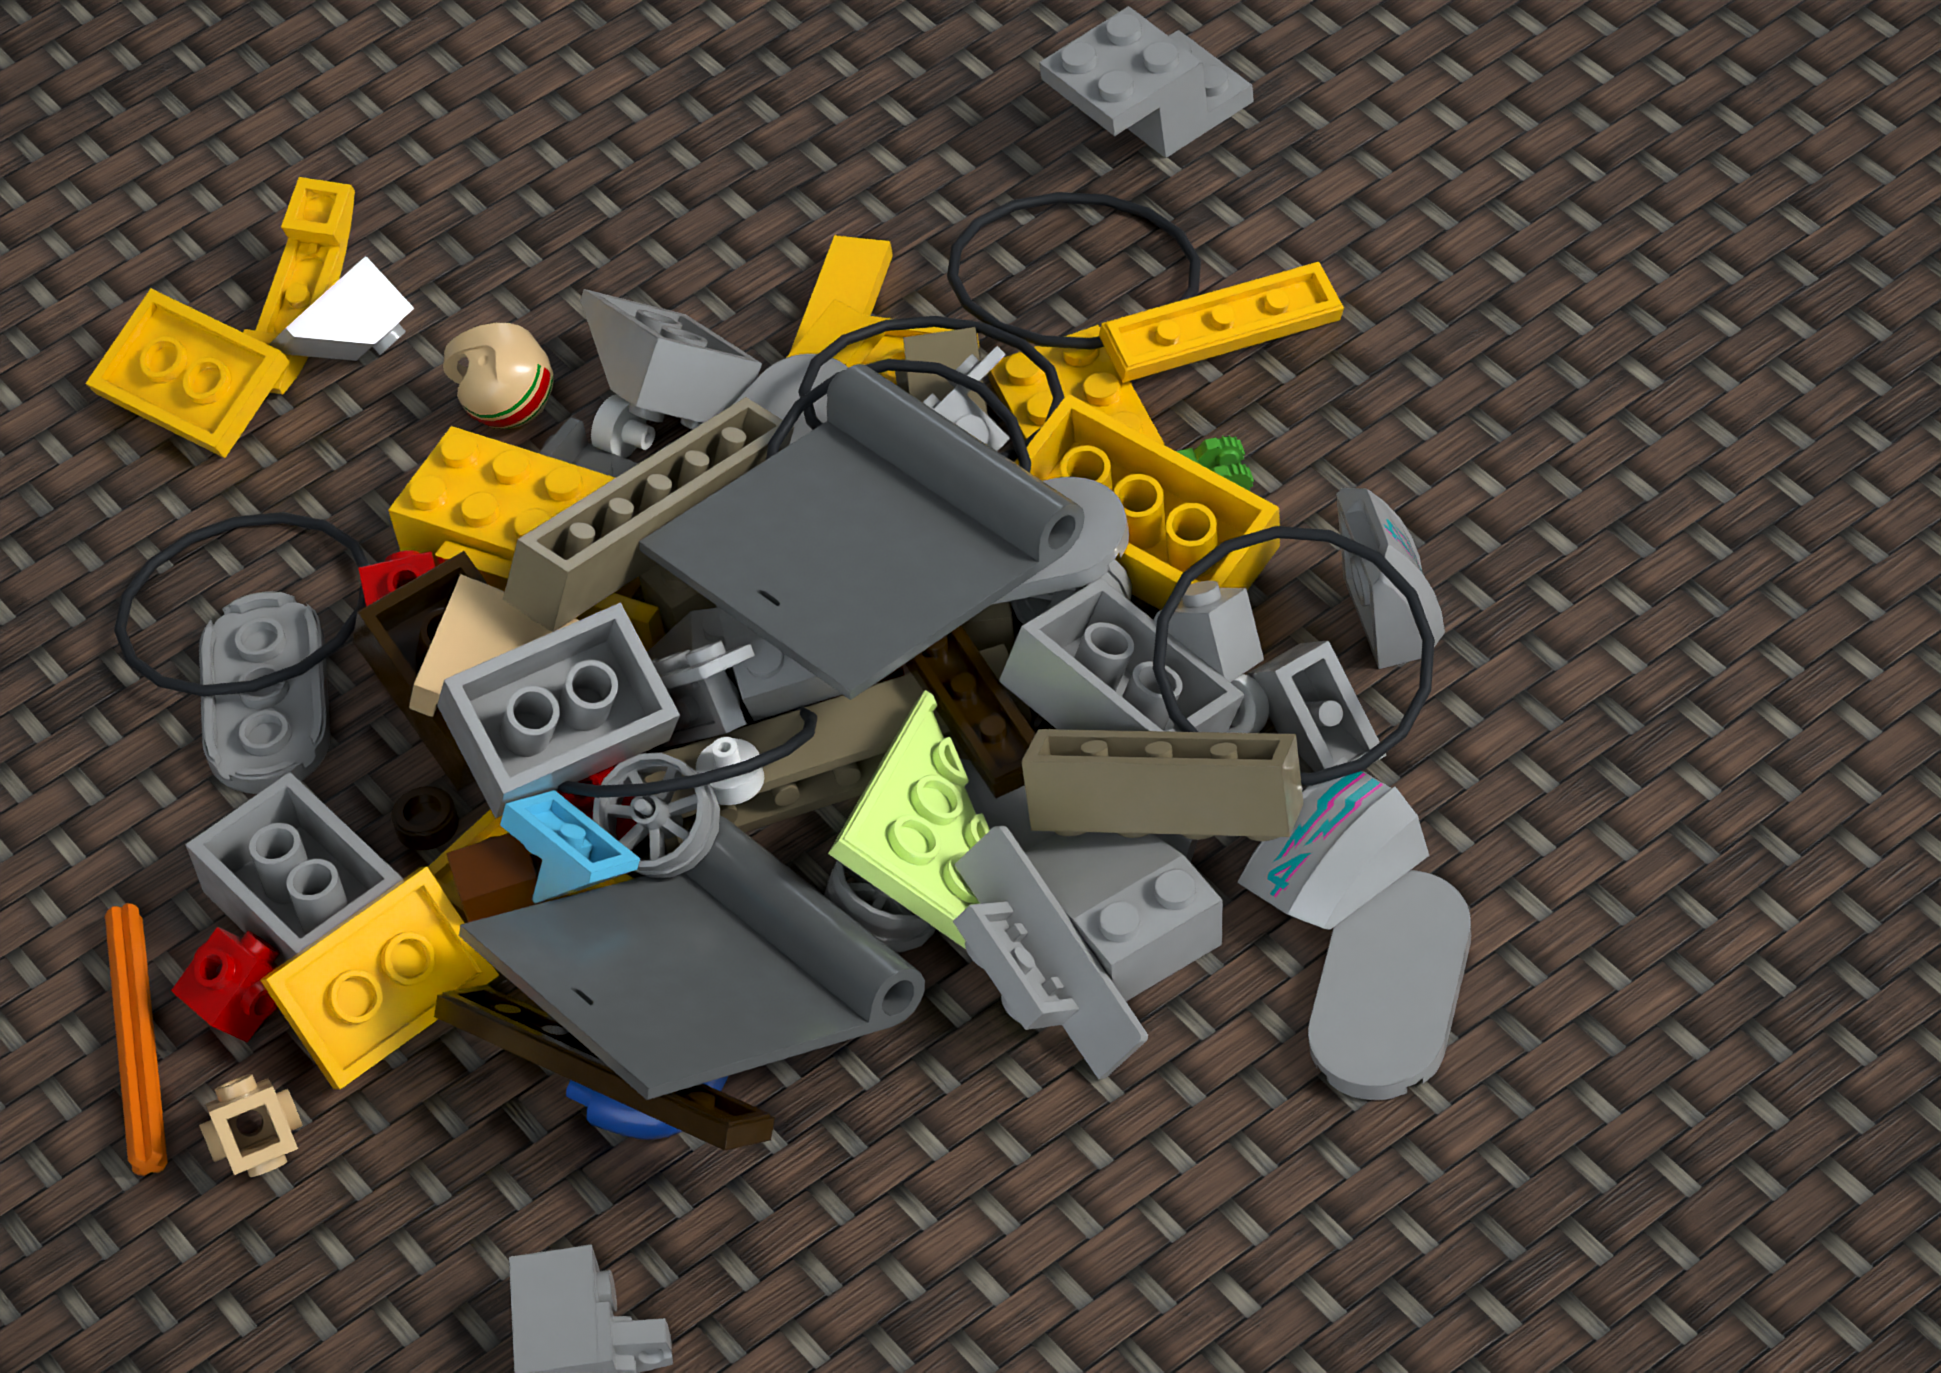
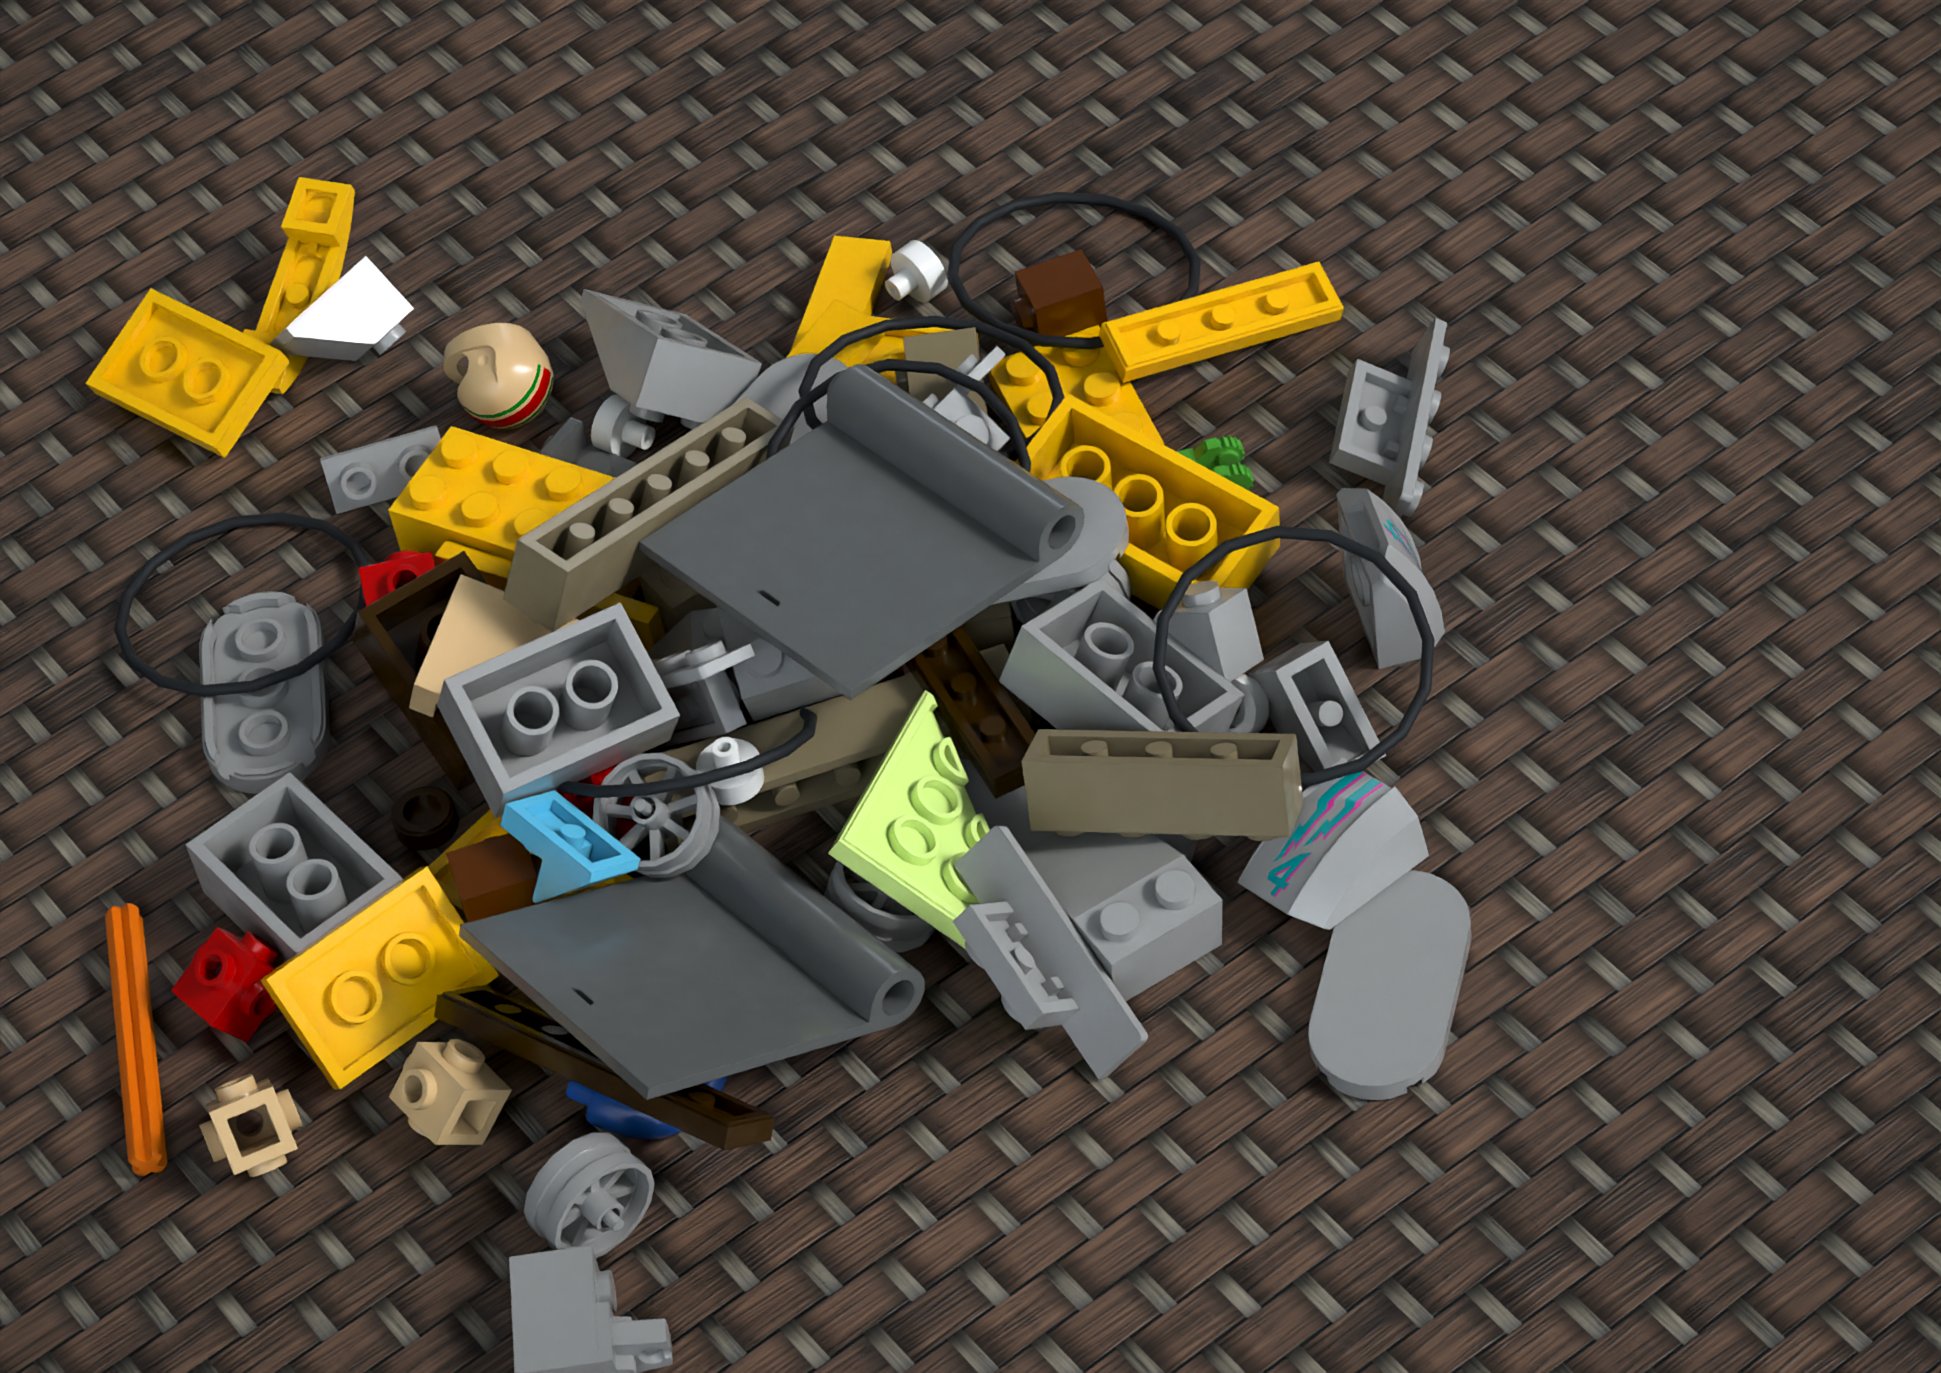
(377, 469): none -> light grey hinge
(450, 1093): none -> tan brick
(589, 1194): none -> light grey wheel
(916, 273): none -> white tile
(1059, 296): none -> reddish brown brick
(1146, 82): light grey bracket -> none
(1387, 420): none -> light grey bracket

